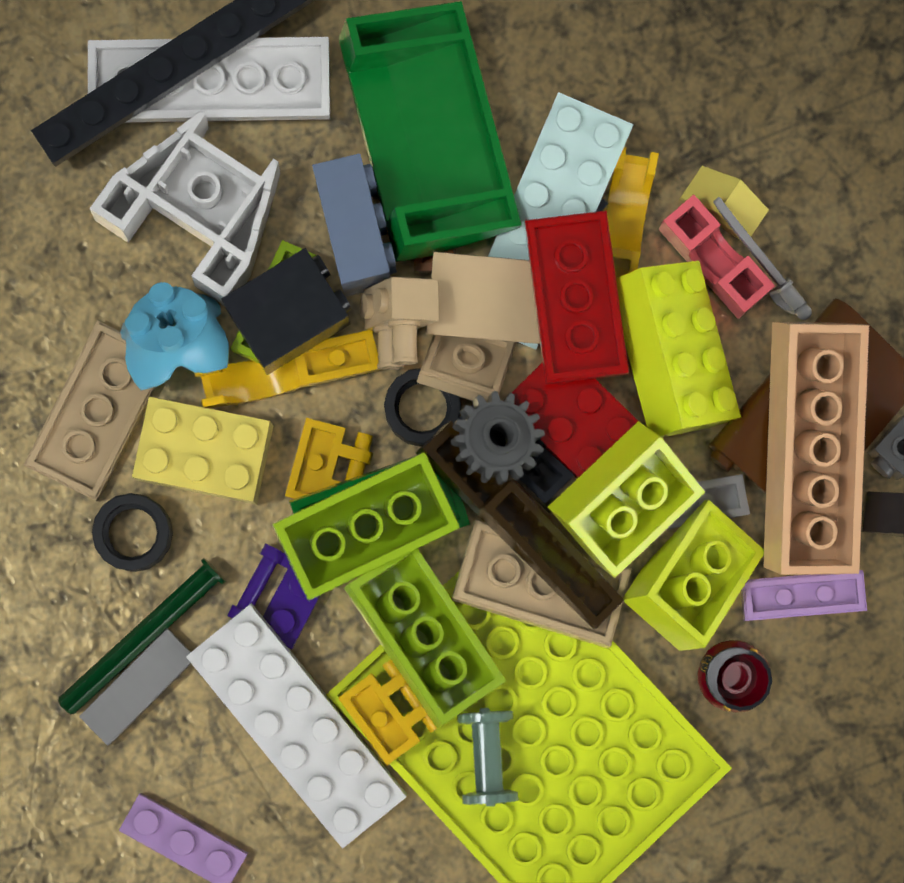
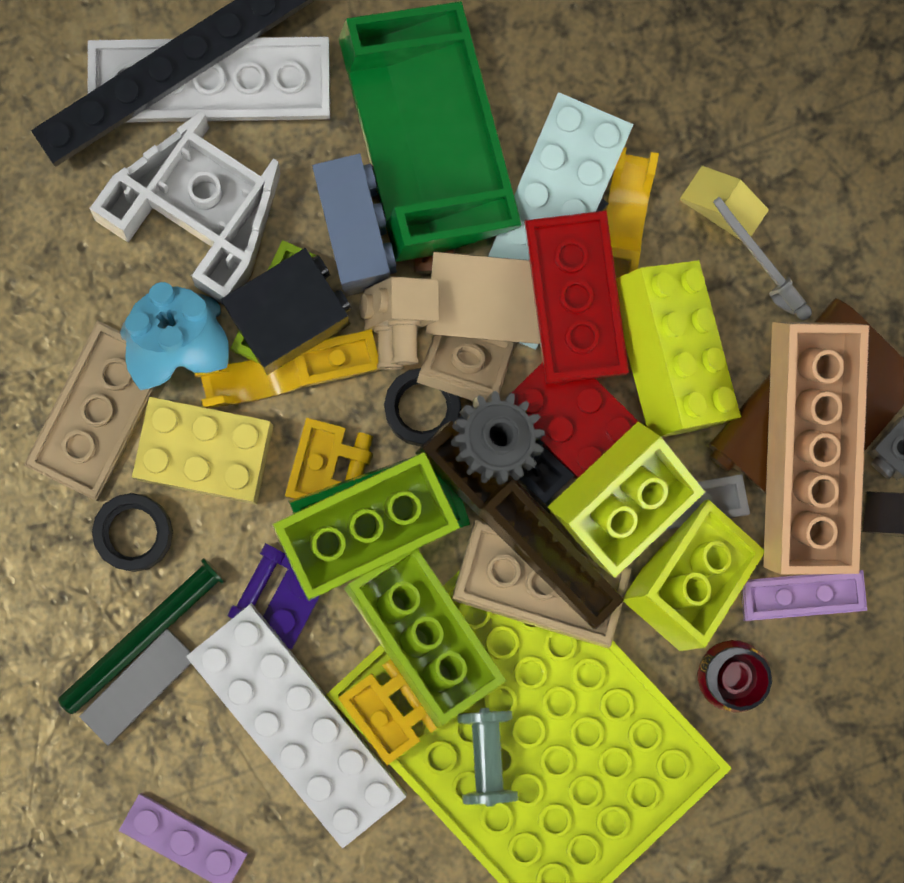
(729, 275): coral arch -> none

